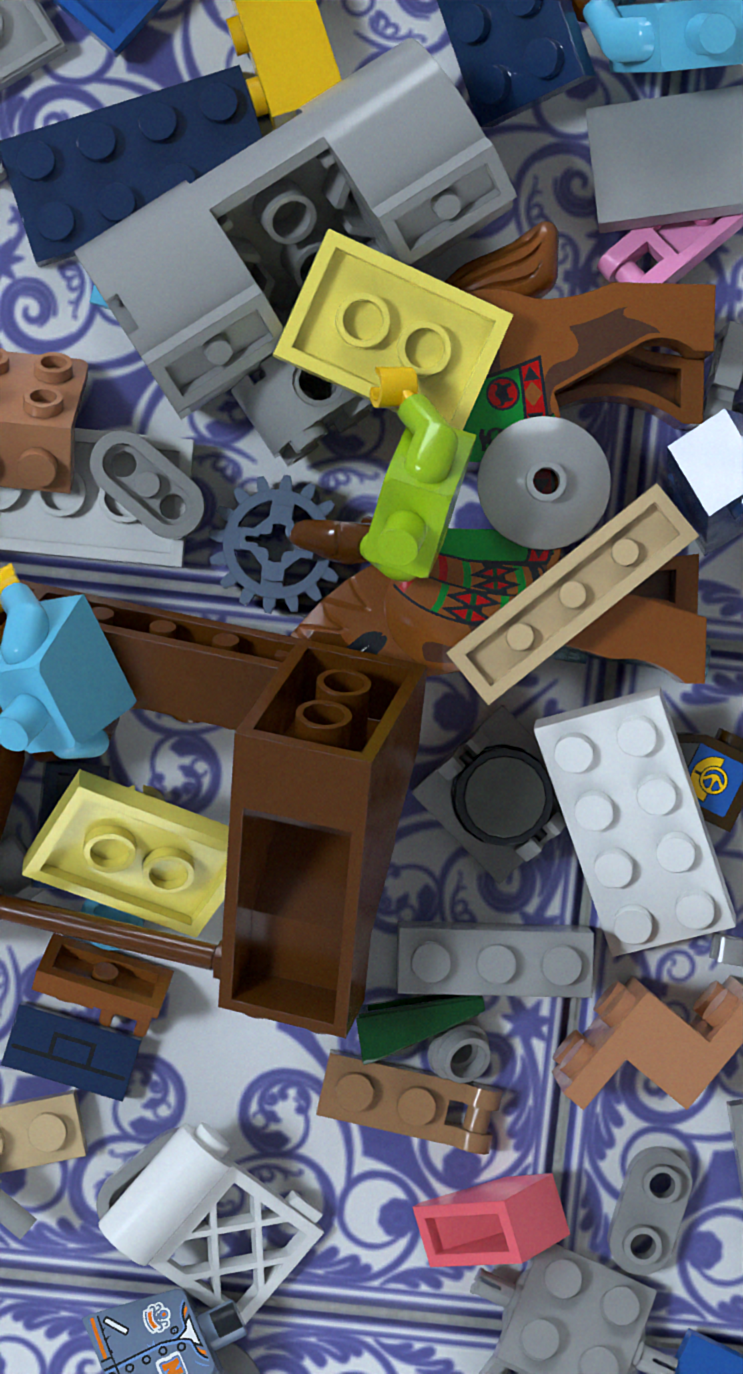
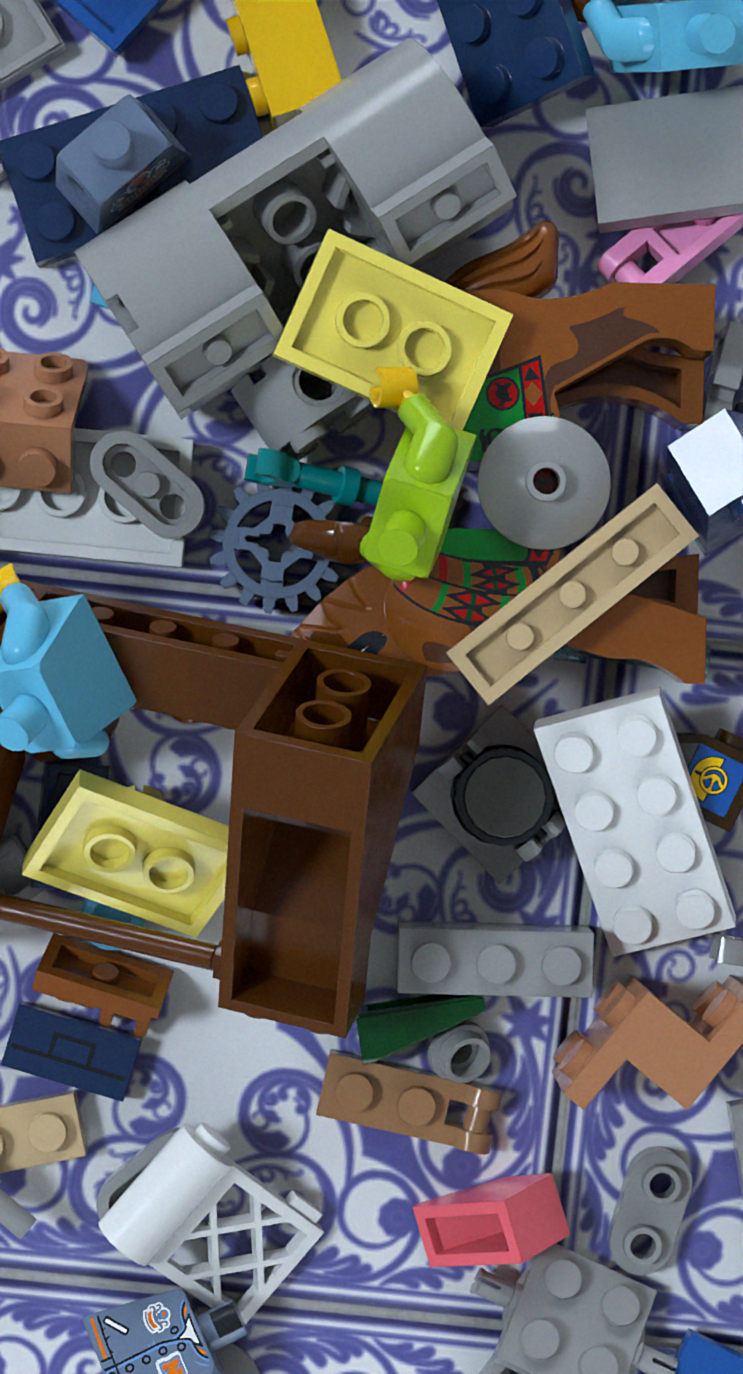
(117, 162): none -> sand blue torso
(281, 470): none -> teal piece

